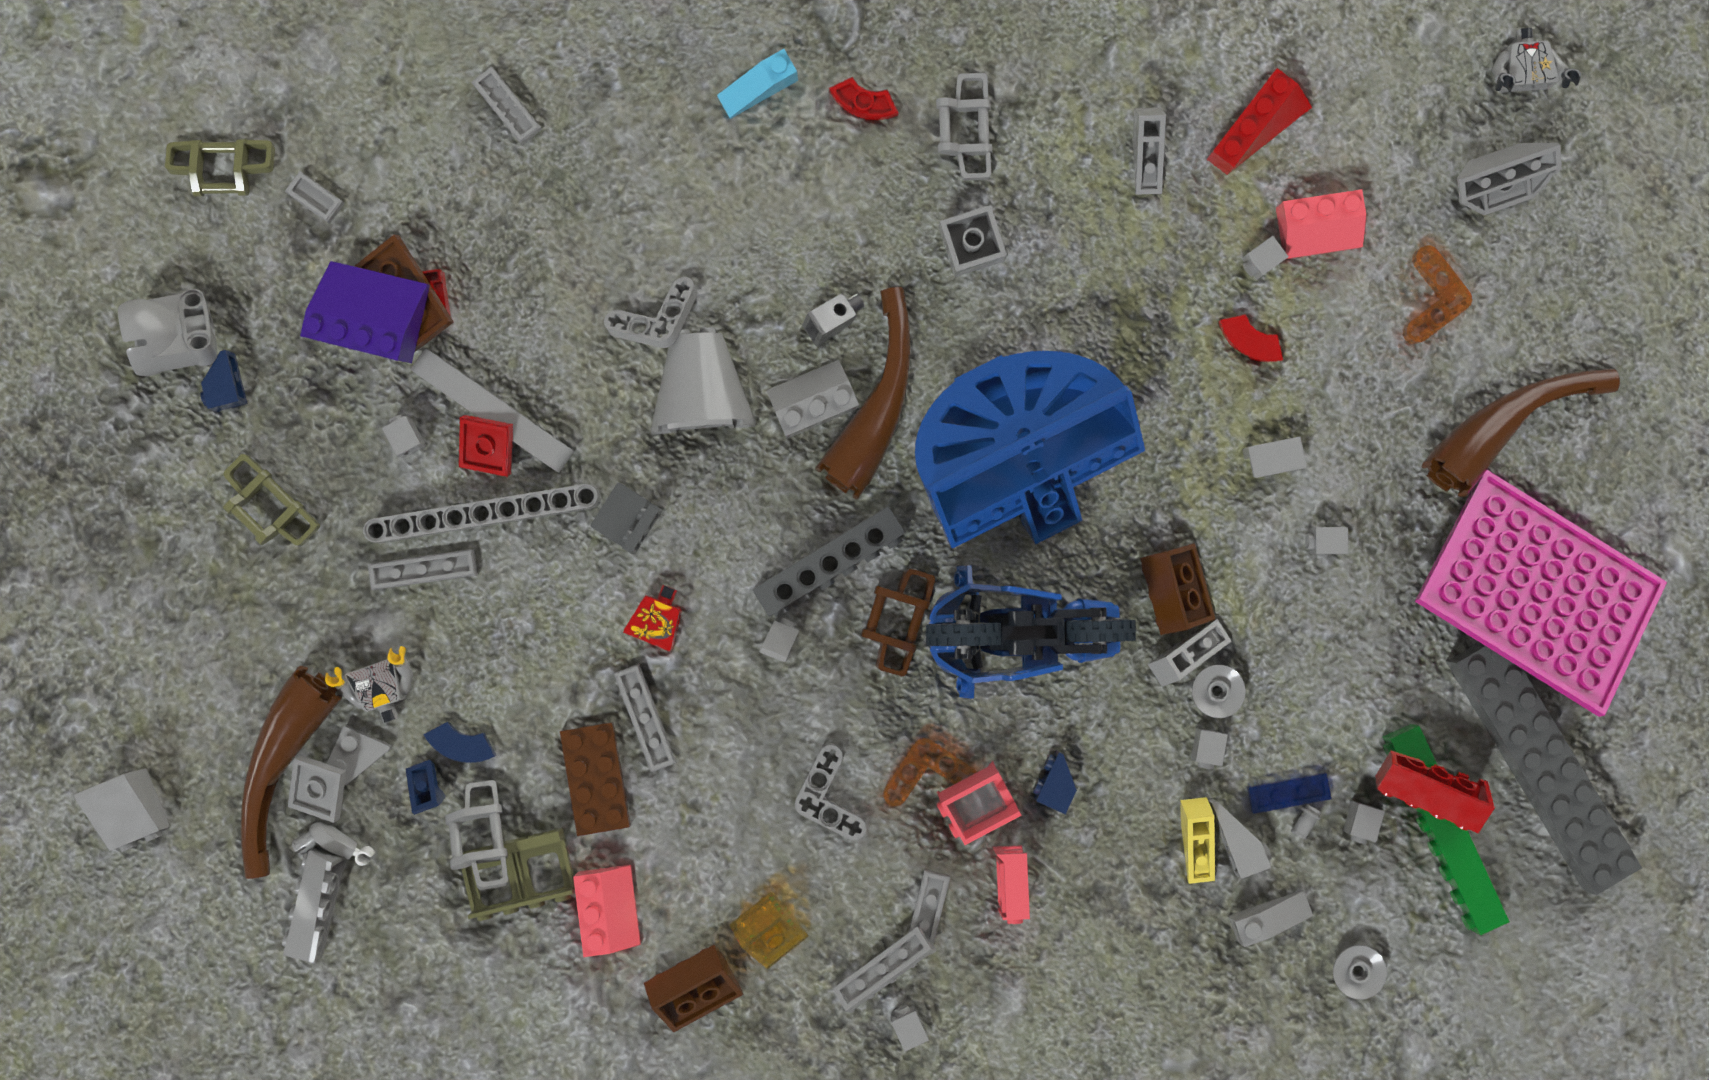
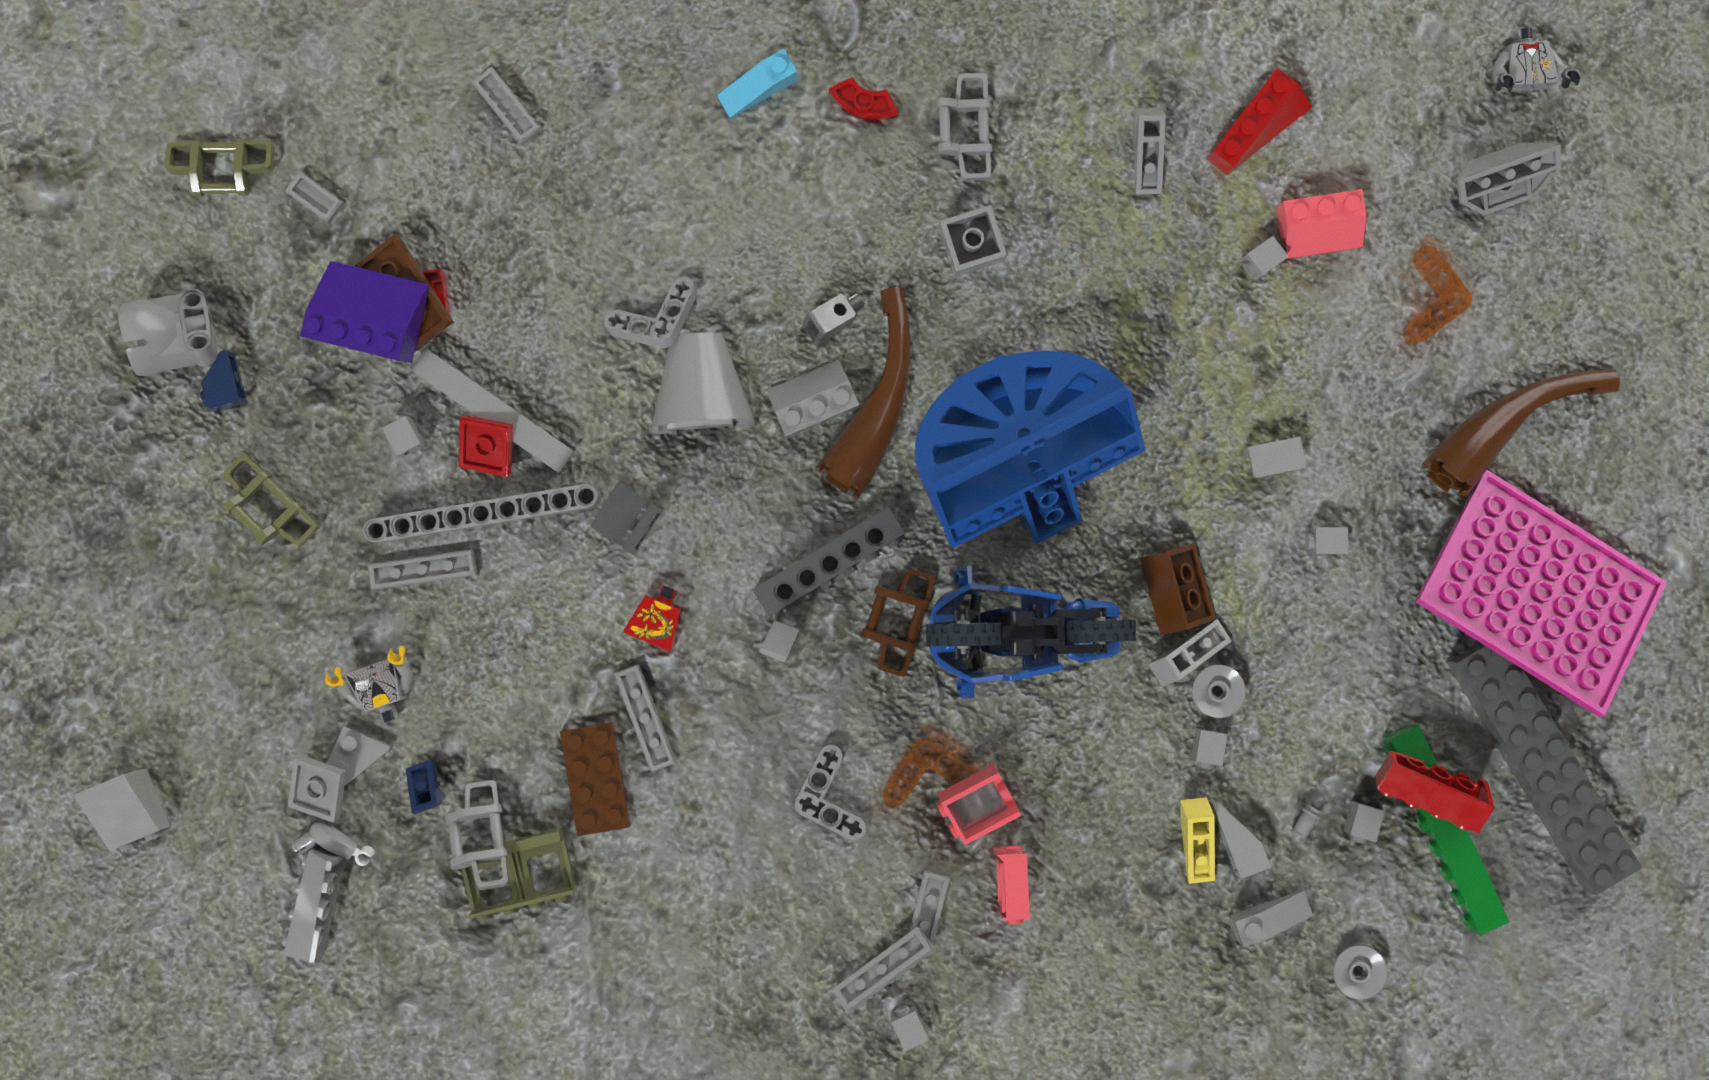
(288, 726): reddish brown brick -> none
(458, 745): dark blue tile -> none
(606, 910): coral slope -> none
(692, 988): reddish brown slope -> none
(768, 930): clear yellow slope -> none
(1057, 785): dark blue slope -> none
(1249, 341): red tile -> none
(1289, 793): clear blue tile -> none

